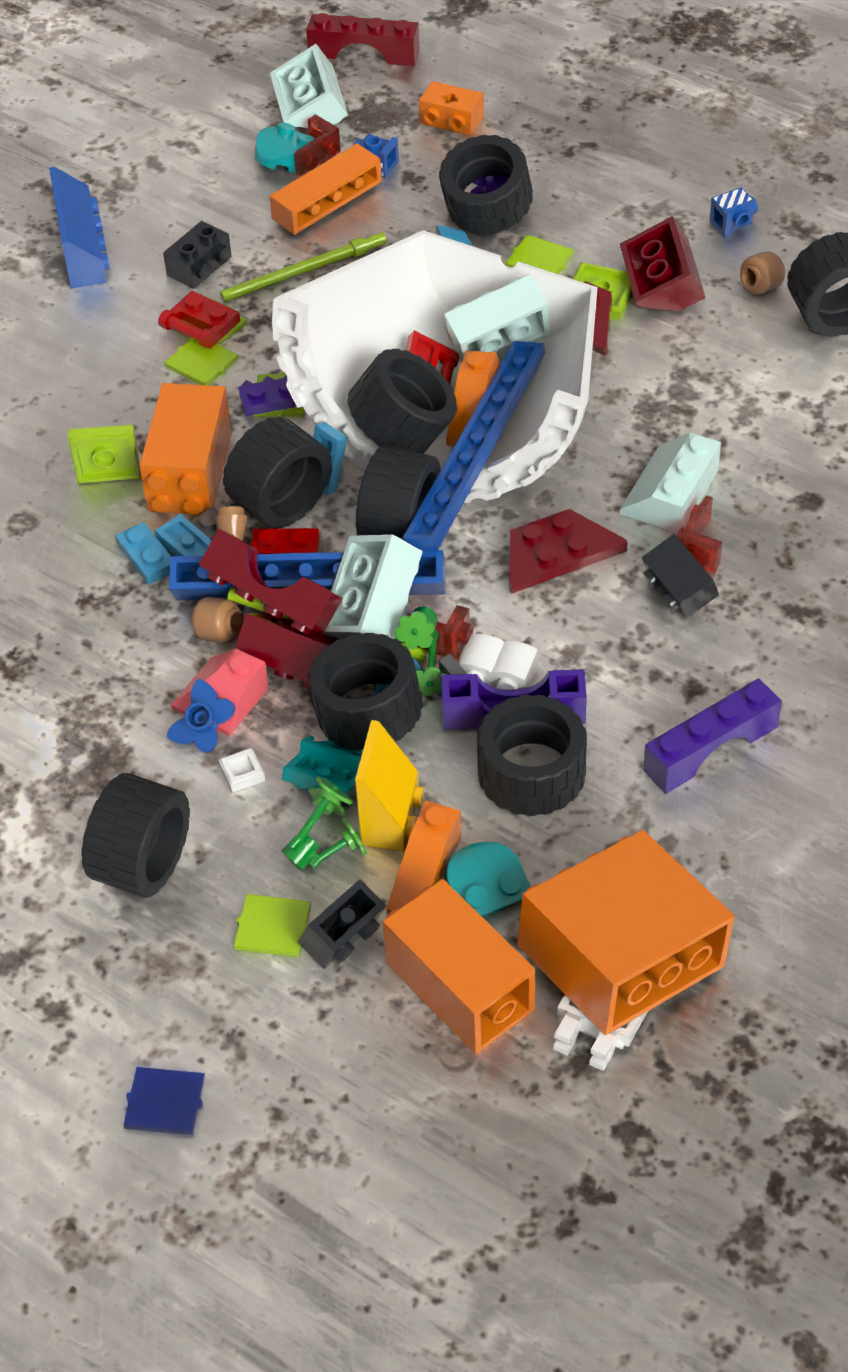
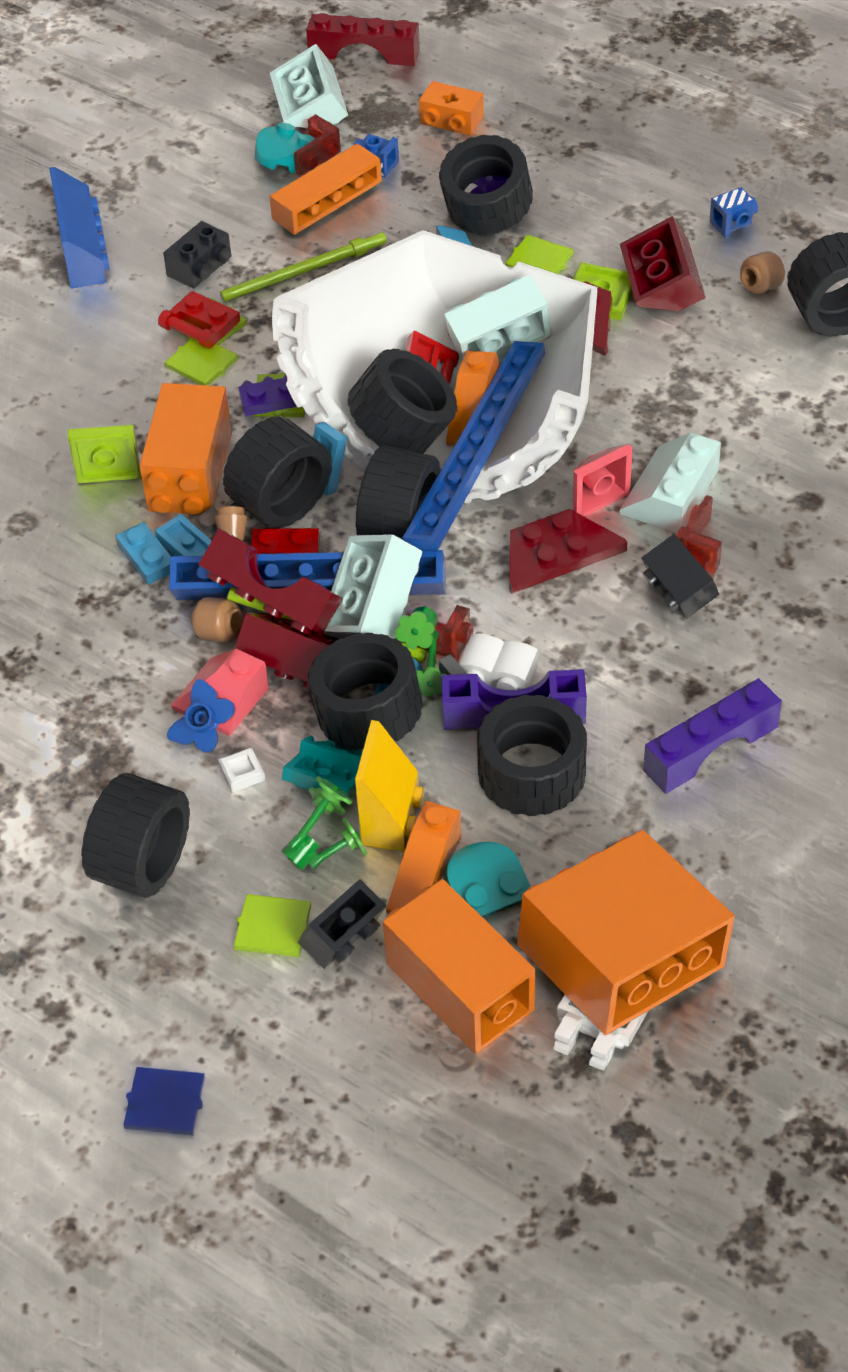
(602, 479): none -> coral slope

